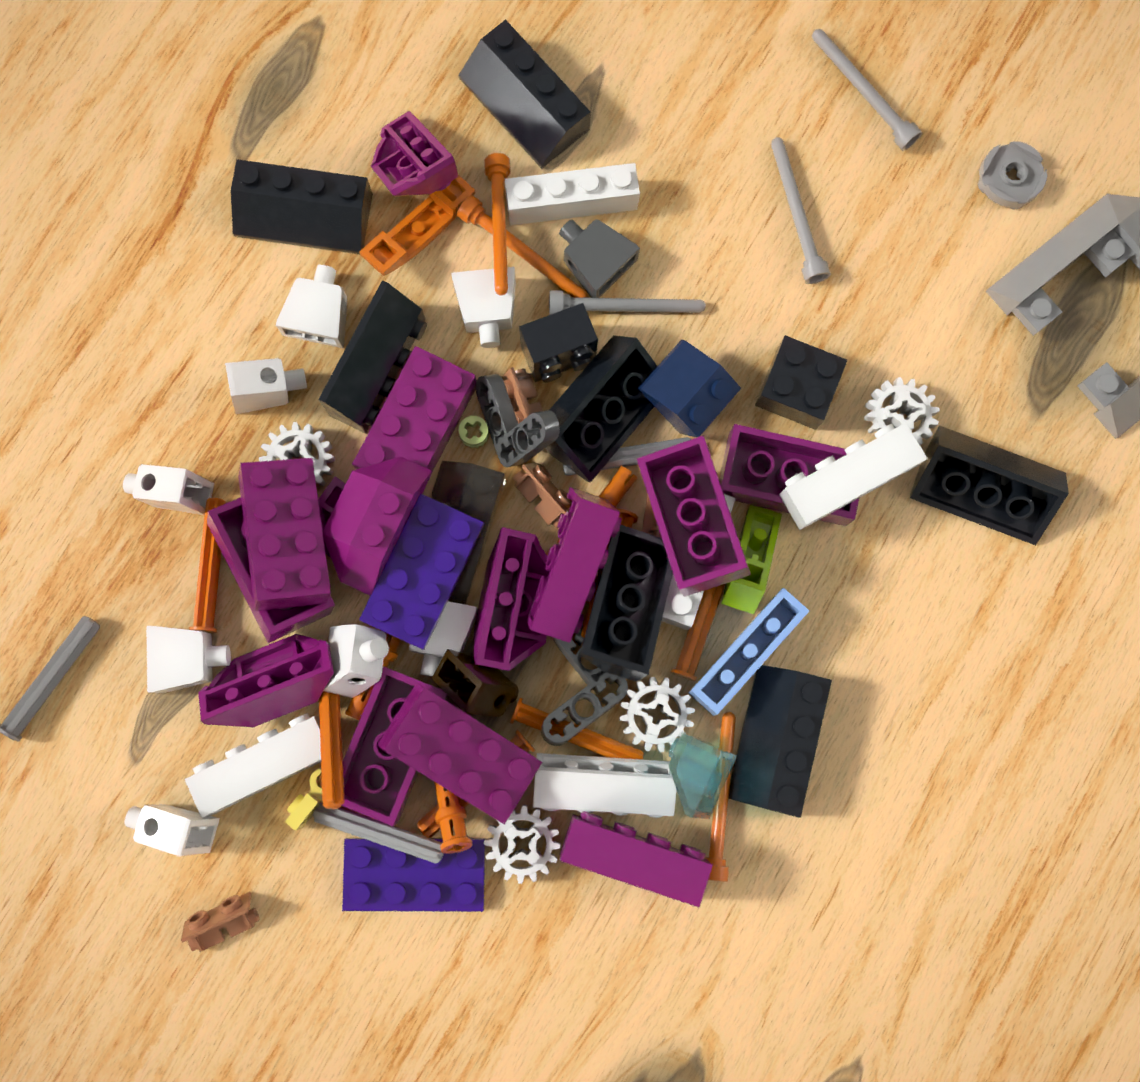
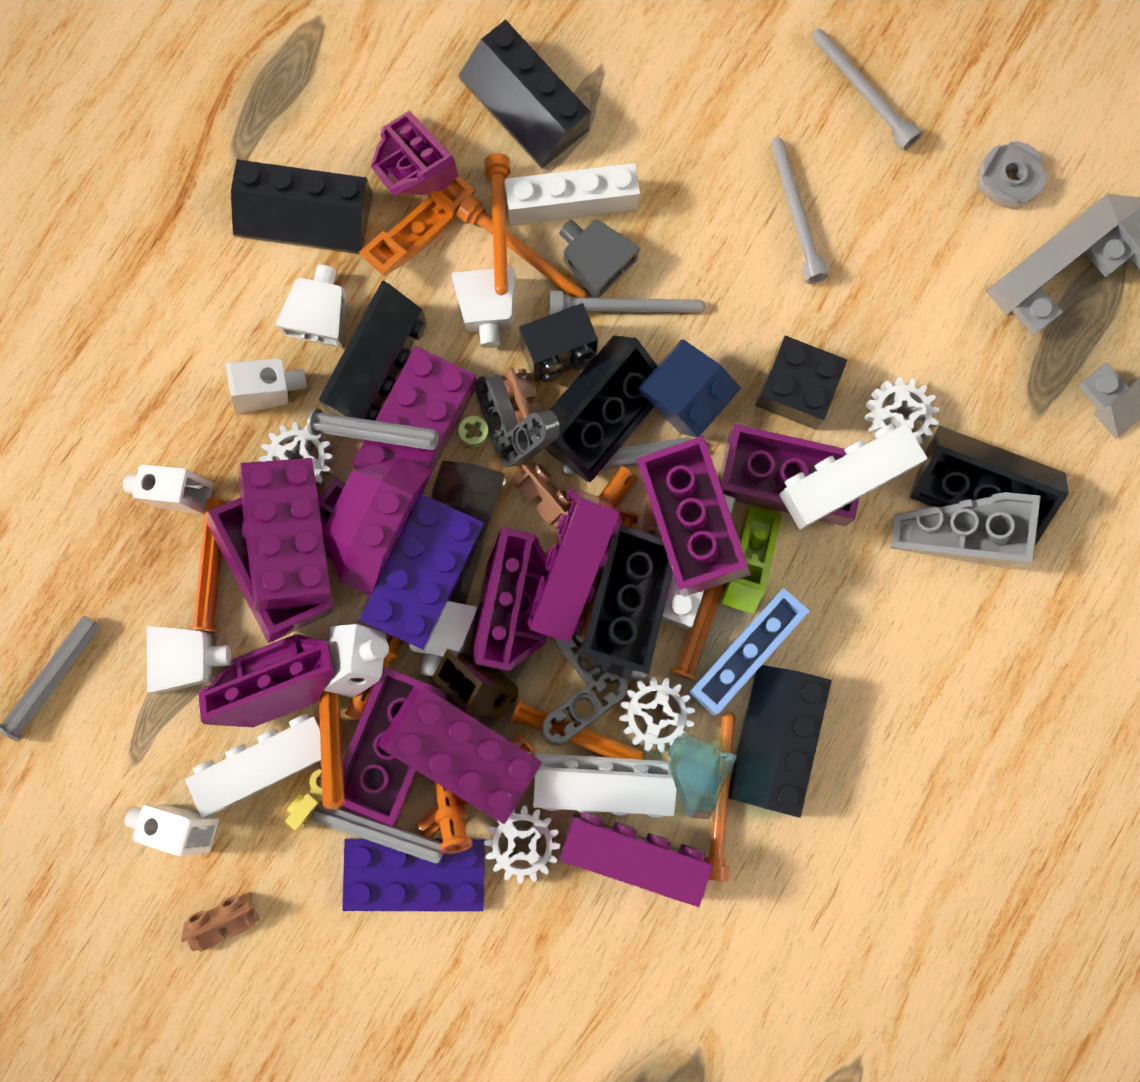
(371, 430): none -> light grey axle
(980, 531): none -> light grey wedge

